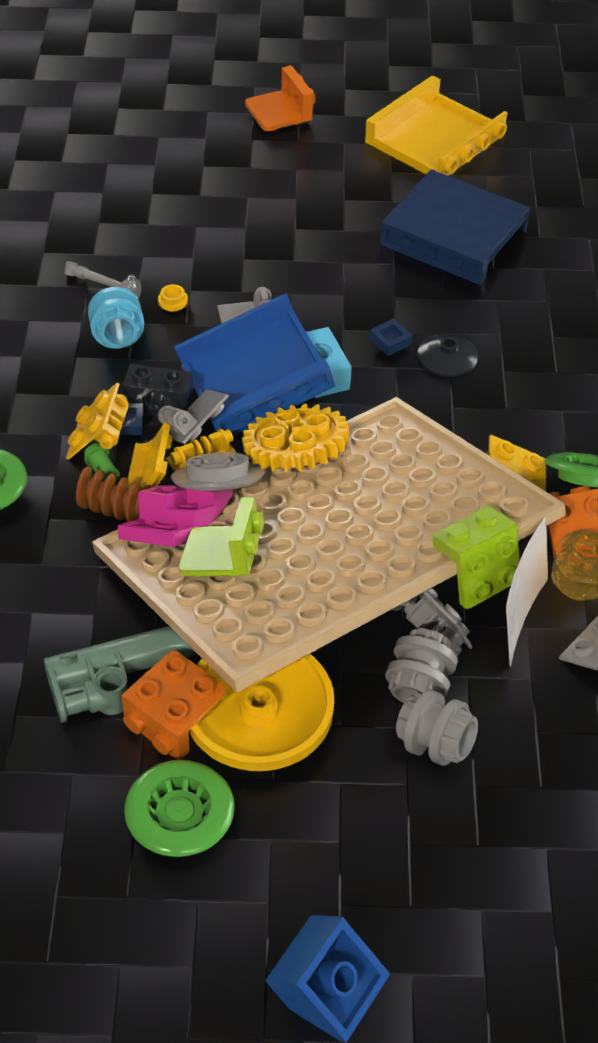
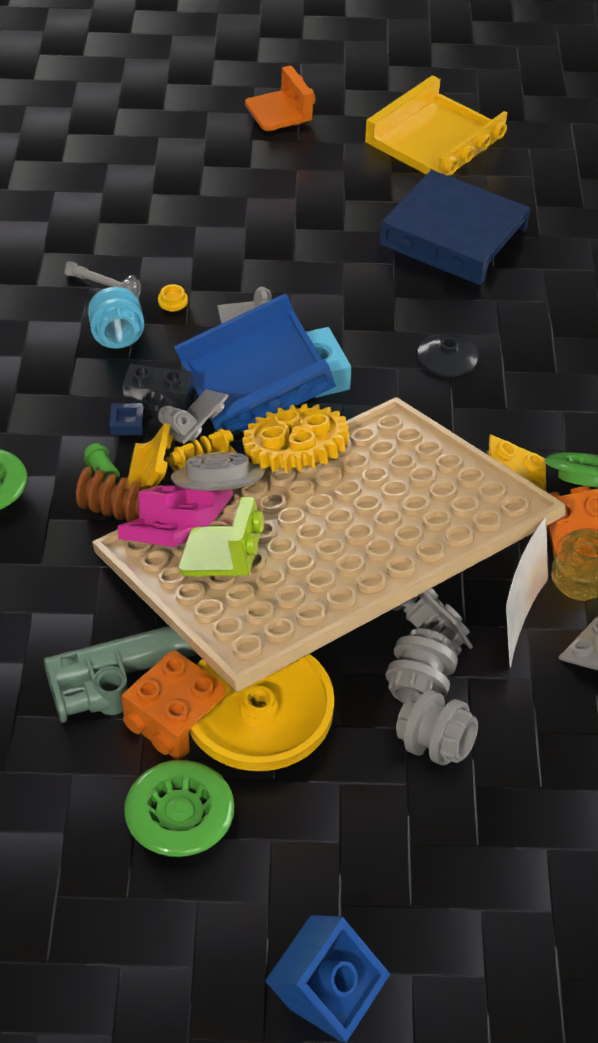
(99, 421): yellow hinge -> none
(390, 337): dark blue plate -> none
(483, 551): lime bracket -> none

